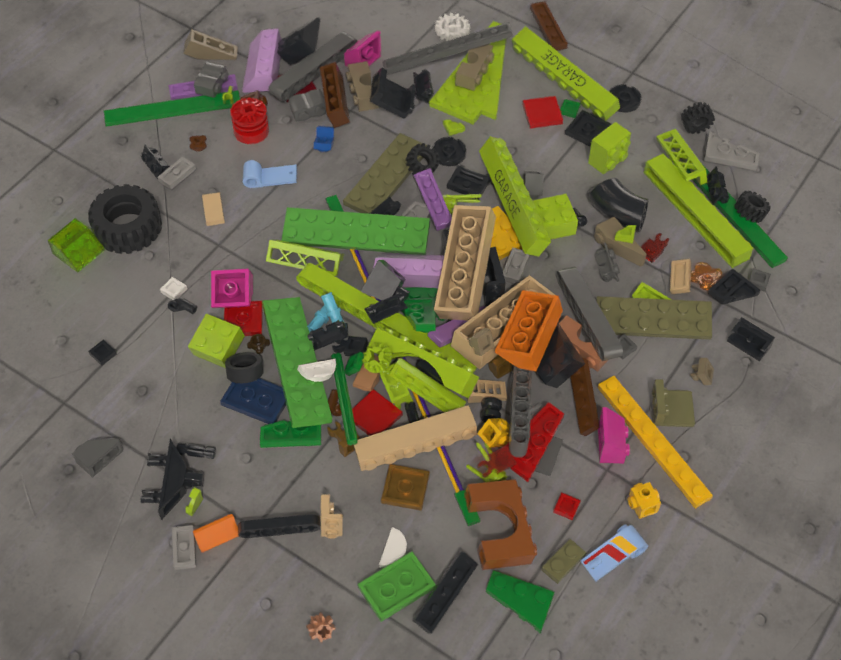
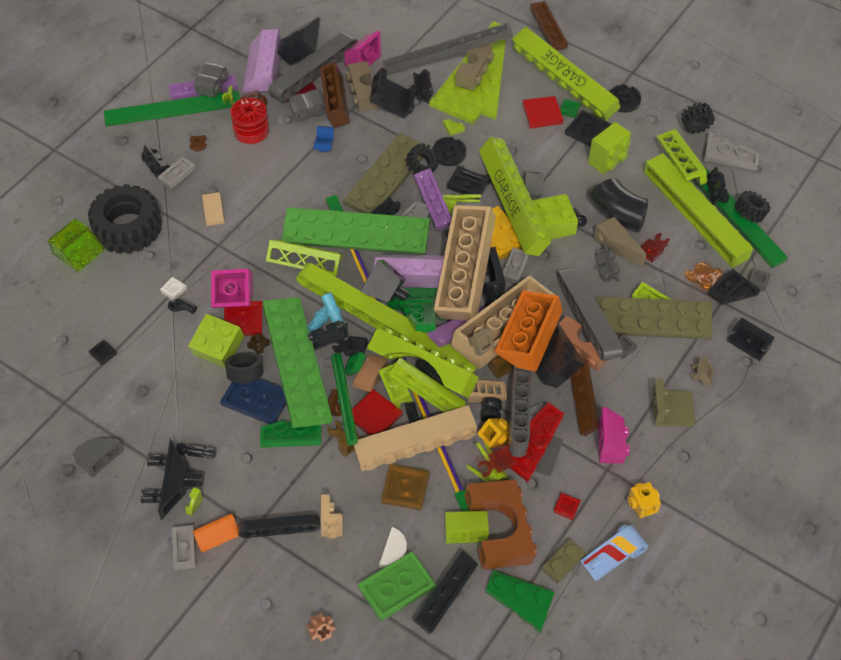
(207, 47): dark tan slope -> none
(257, 177): light blue door -> none
(318, 371): white tile -> none
(384, 355): lime gear -> none
(386, 308): black hinge -> none
(452, 27): white gear -> none
(466, 527): none -> lime hinge
(626, 234): lime tile -> none
(655, 442): yellow plate -> none
(680, 276): tan tile -> none

